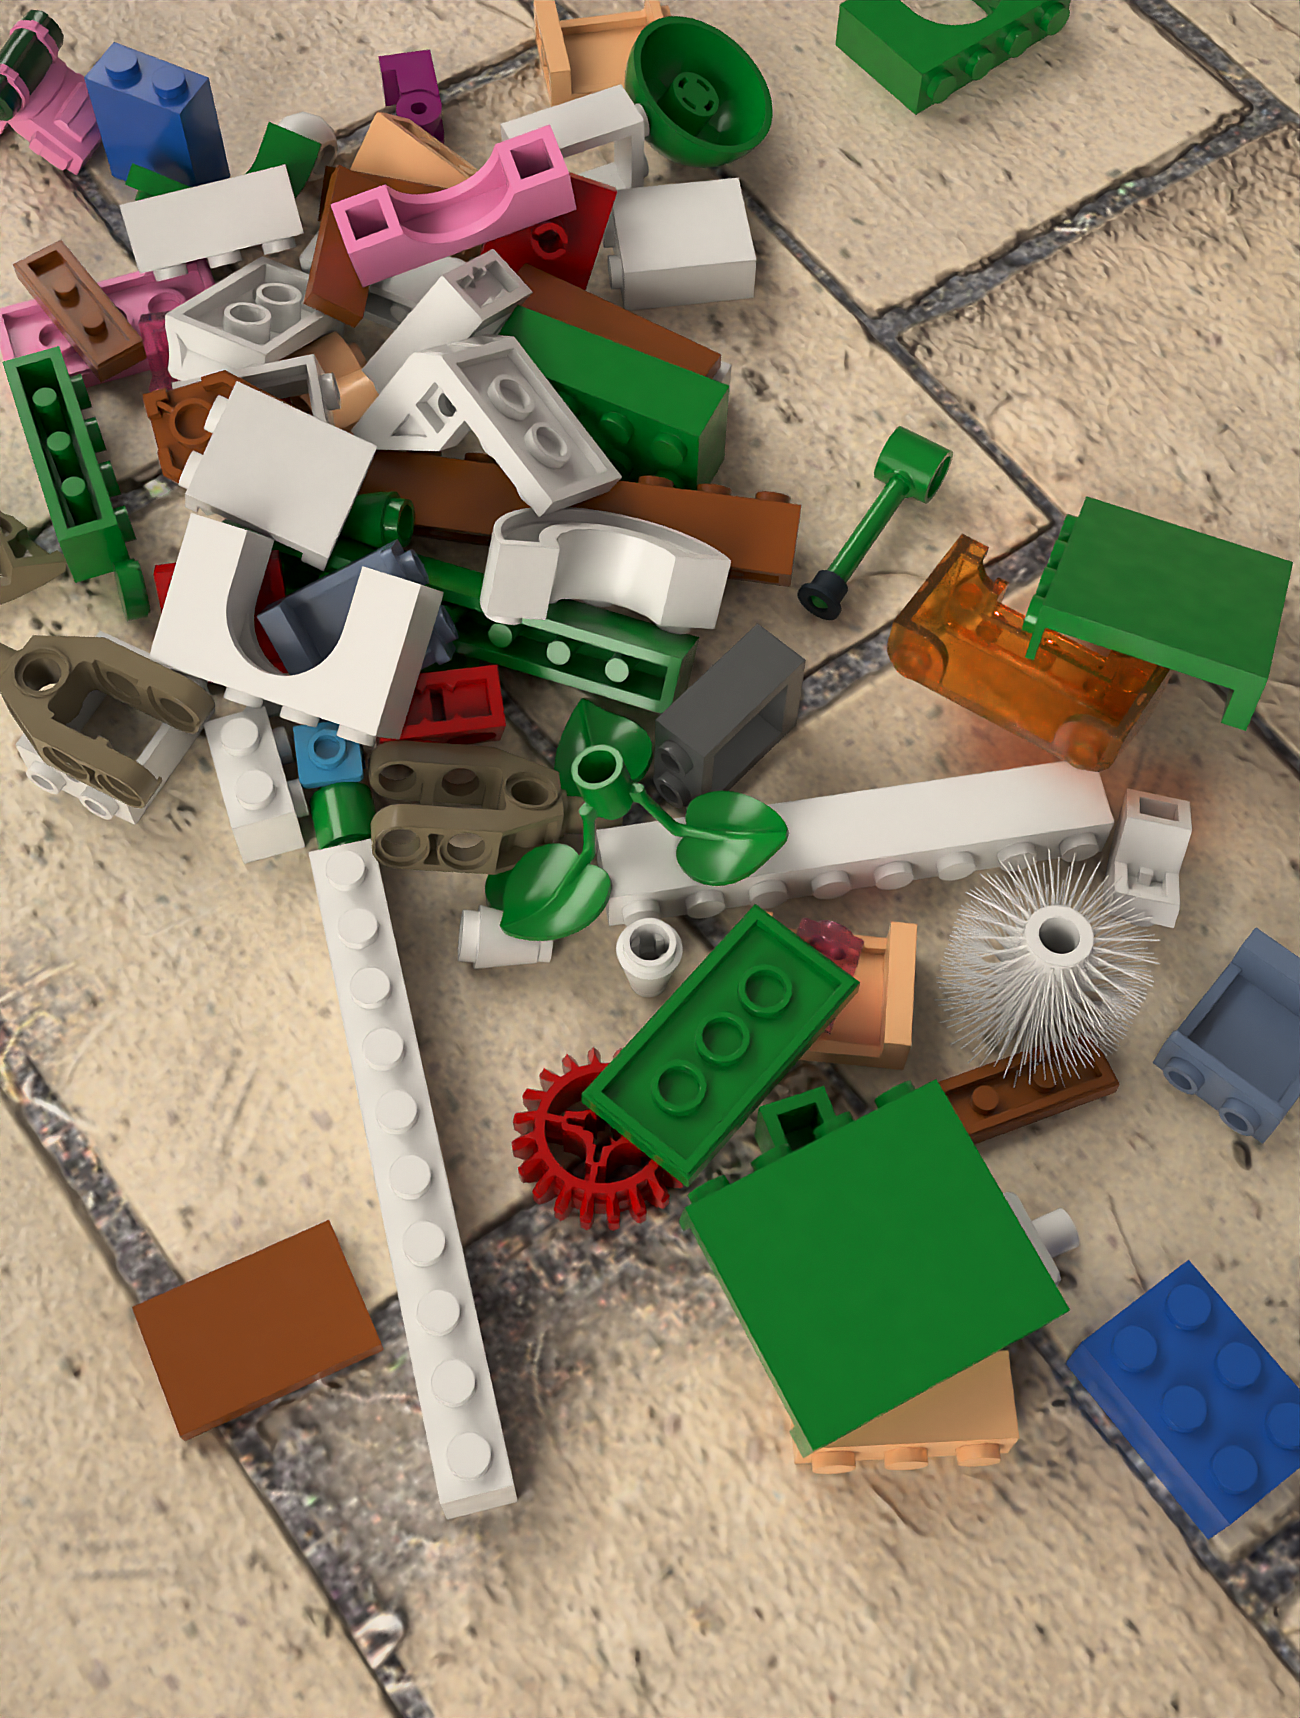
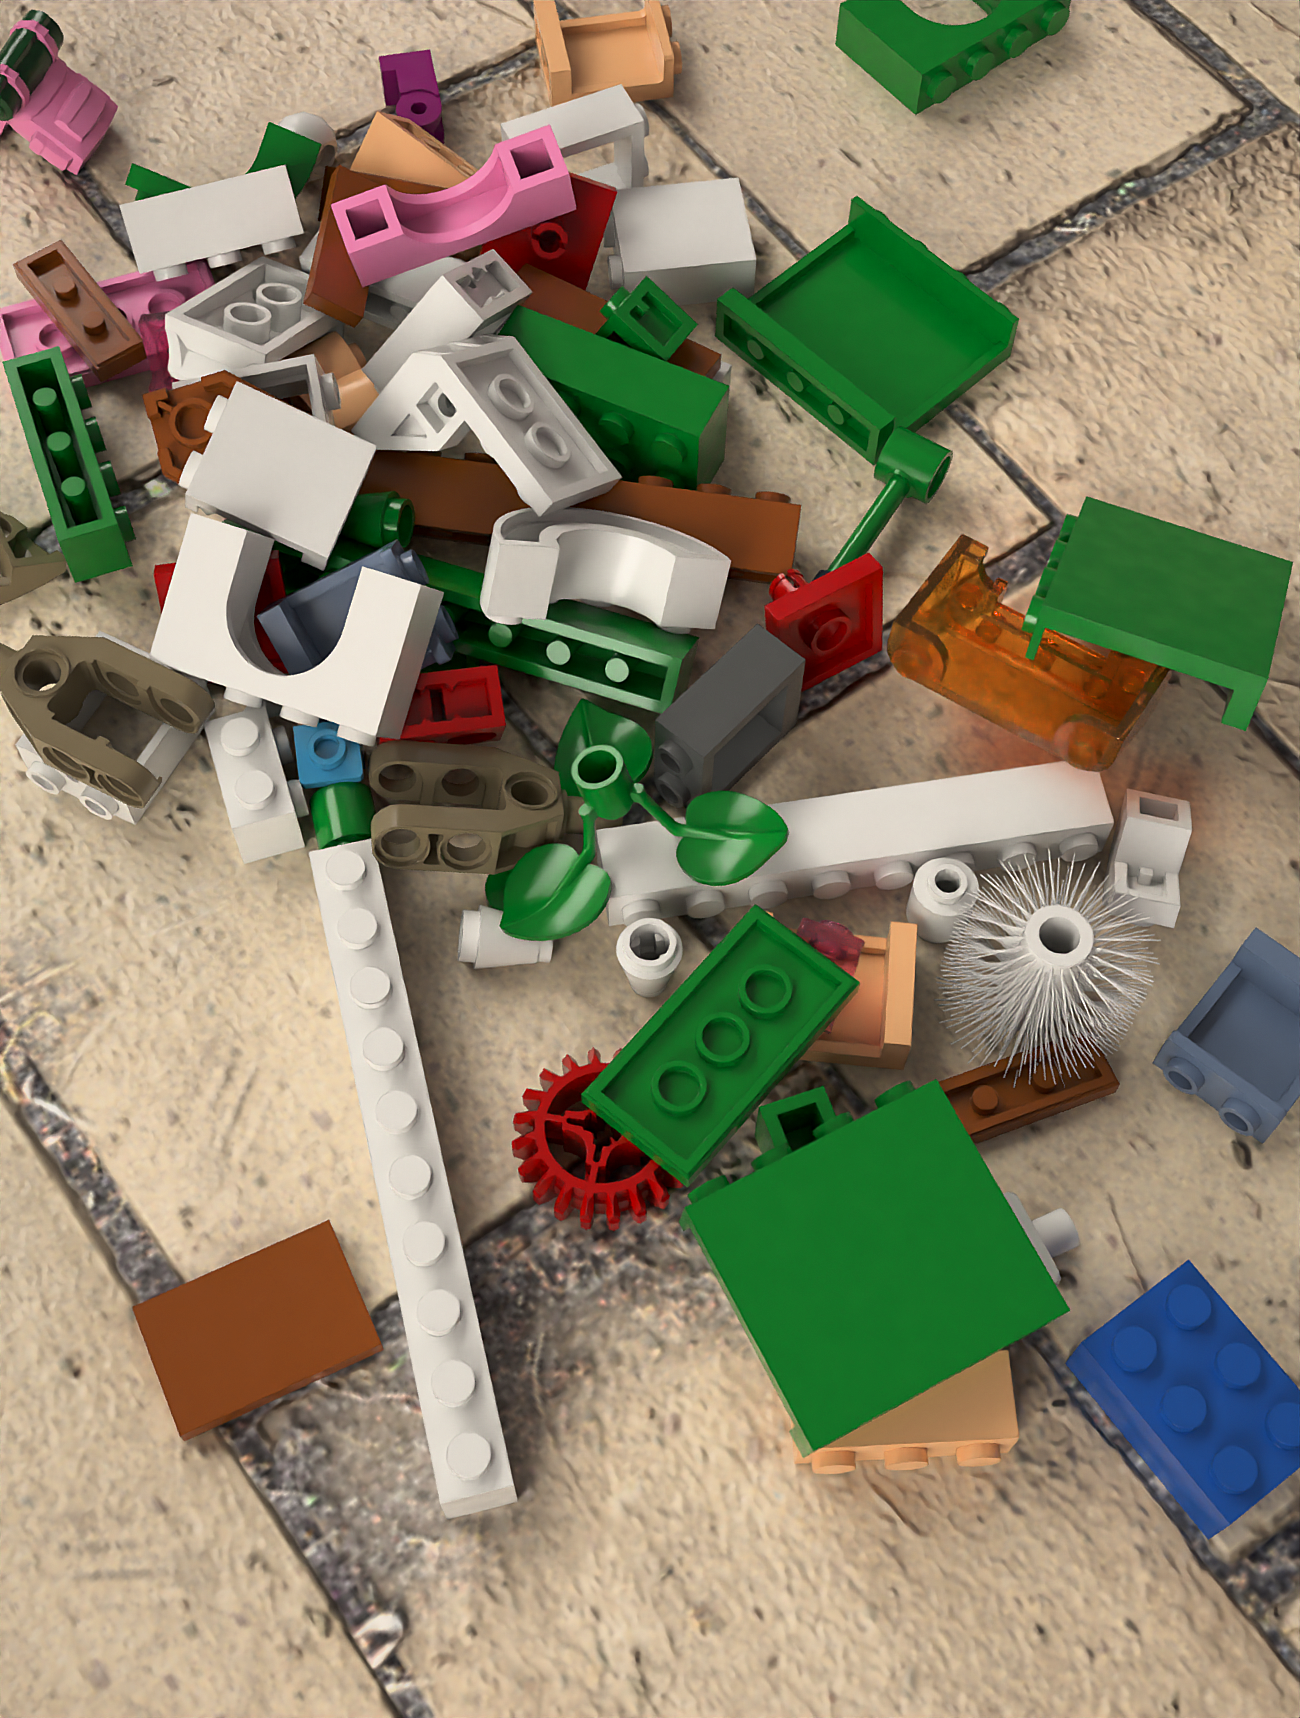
(131, 589): green tile -> none
(156, 117): blue brick -> none
(646, 320): none -> green bracket
(698, 93): green piece -> none
(829, 619): none -> red tile
(869, 331): none -> green panel
(938, 895): none -> white brick

